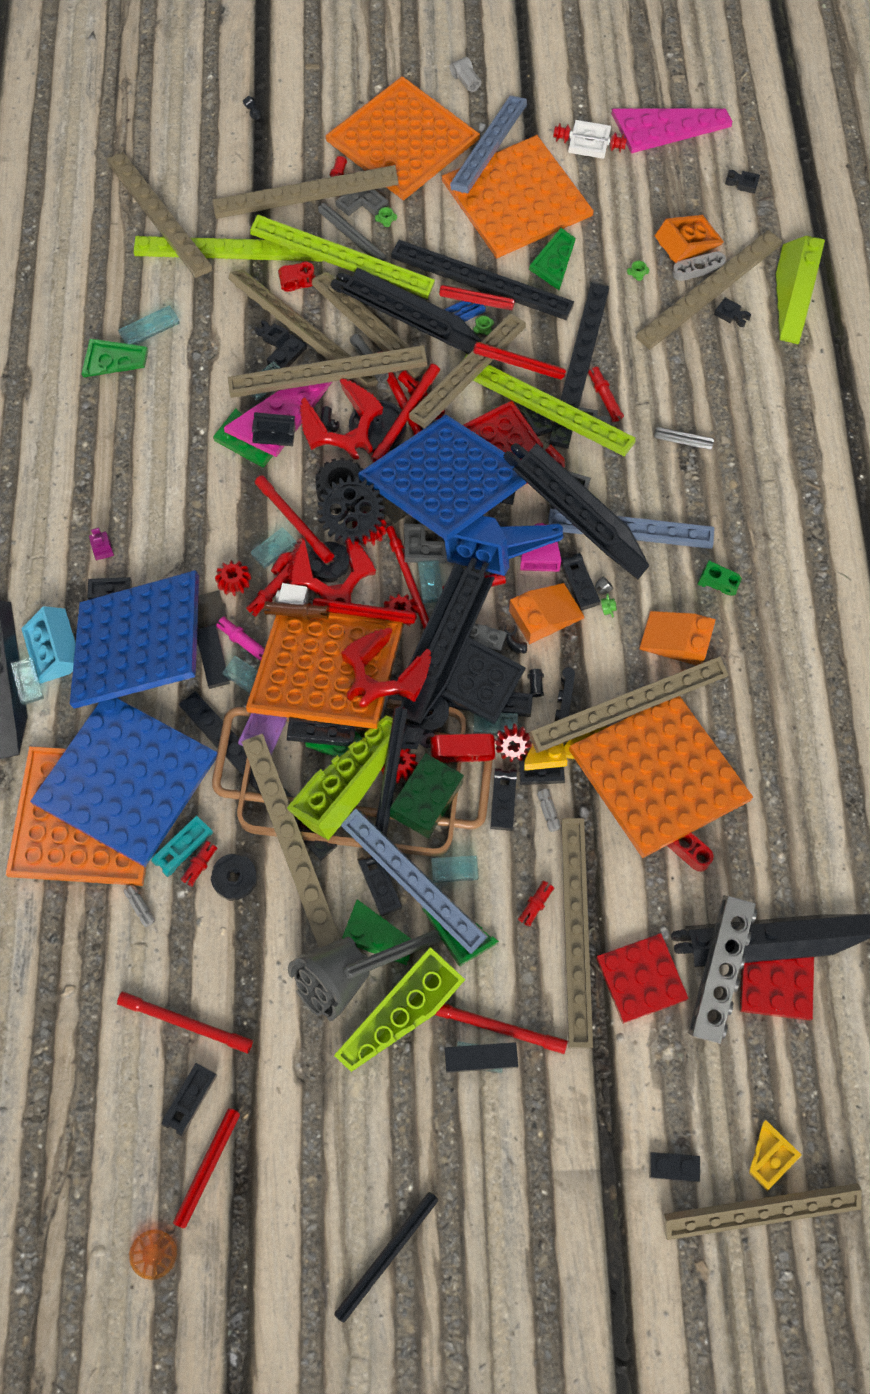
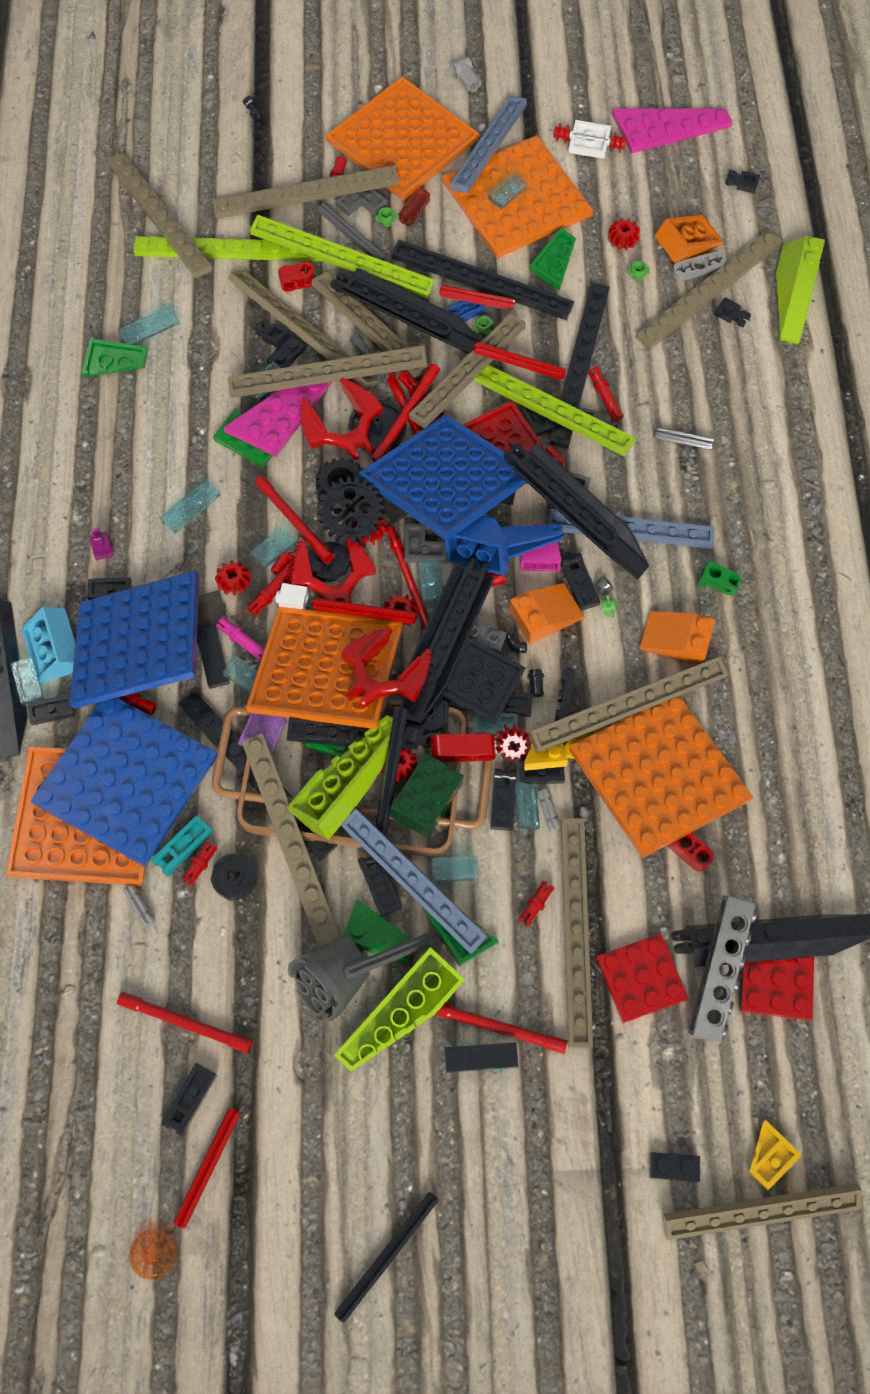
(50, 709): none -> black plate
(140, 703): none -> red pin
(190, 506): none -> clear light blue plate
(273, 429): black hinge -> none
(297, 610): reddish brown pin -> none
(329, 423): black arm -> none
(414, 207): none -> clear red axle
(507, 191): none -> clear light blue plate
(527, 806): none -> clear light blue plate
(623, 234): none -> red gear

